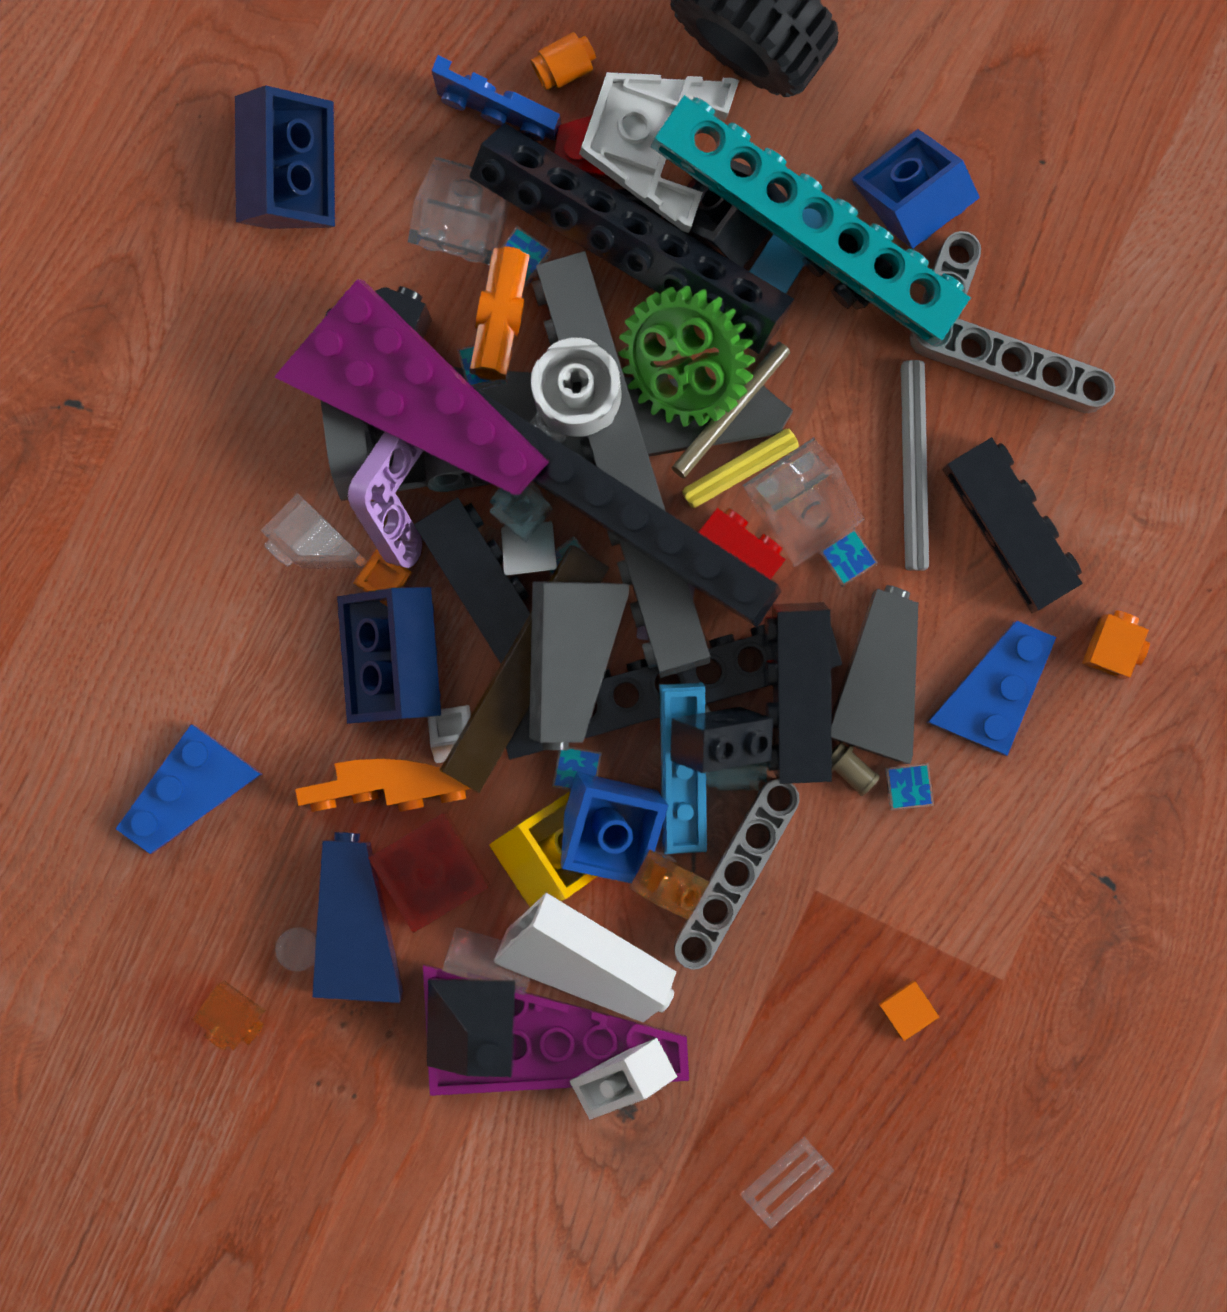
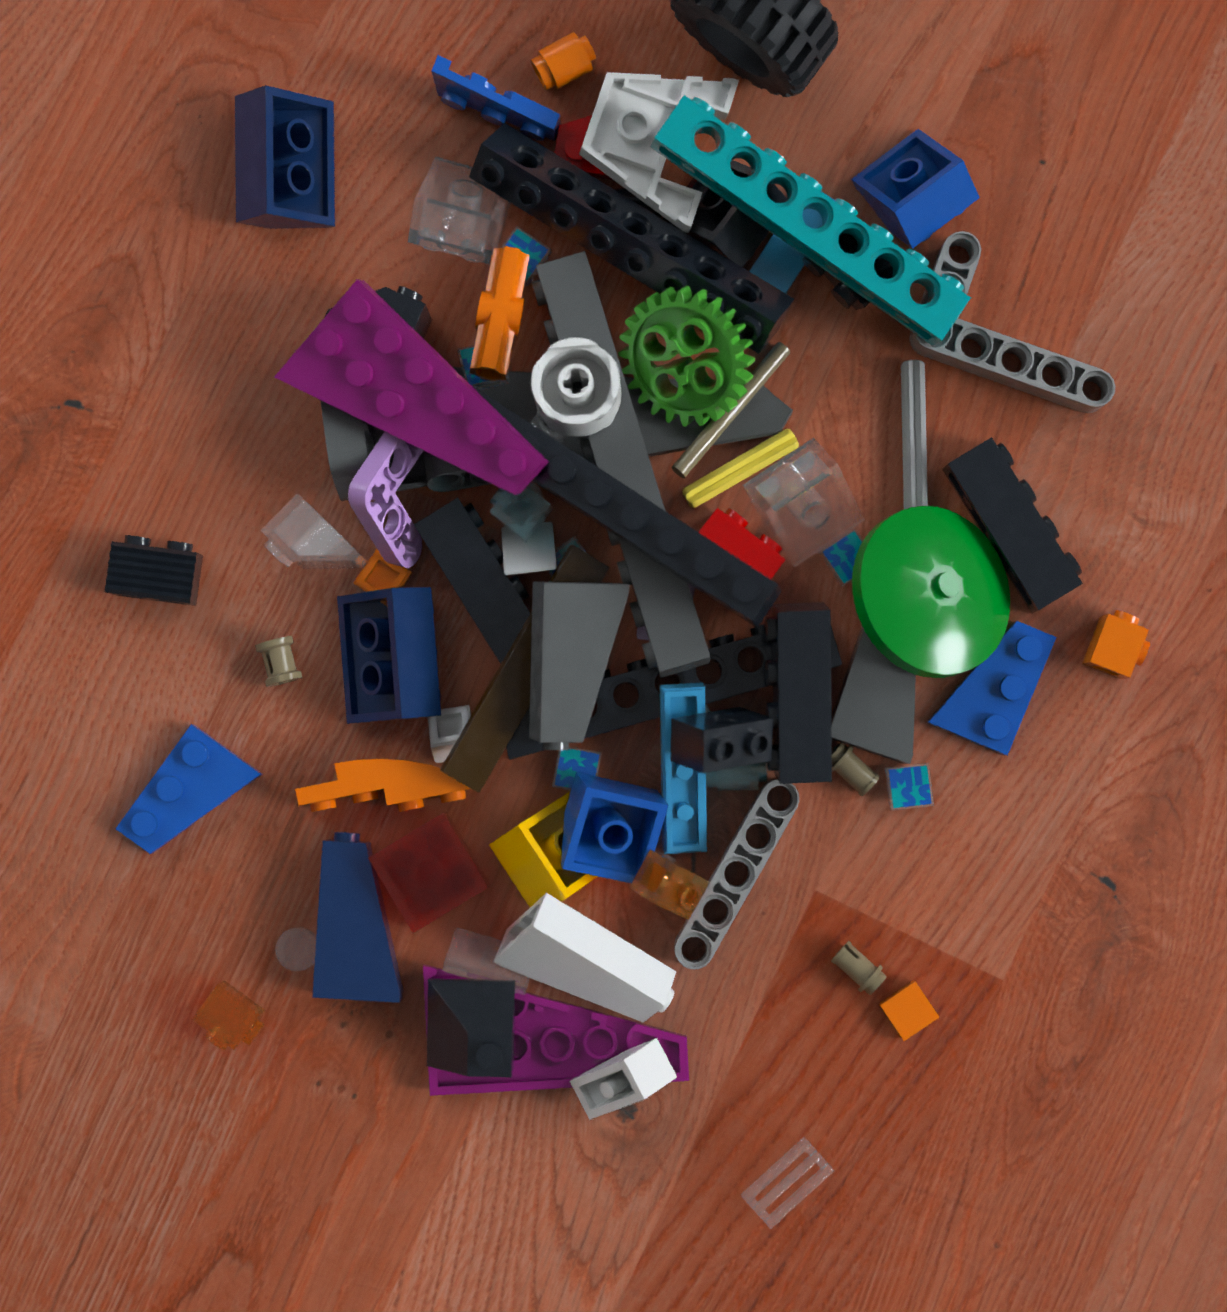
(154, 572): none -> black brick
(279, 661): none -> dark tan bush
(859, 968): none -> dark tan pin
(931, 592): none -> green dish

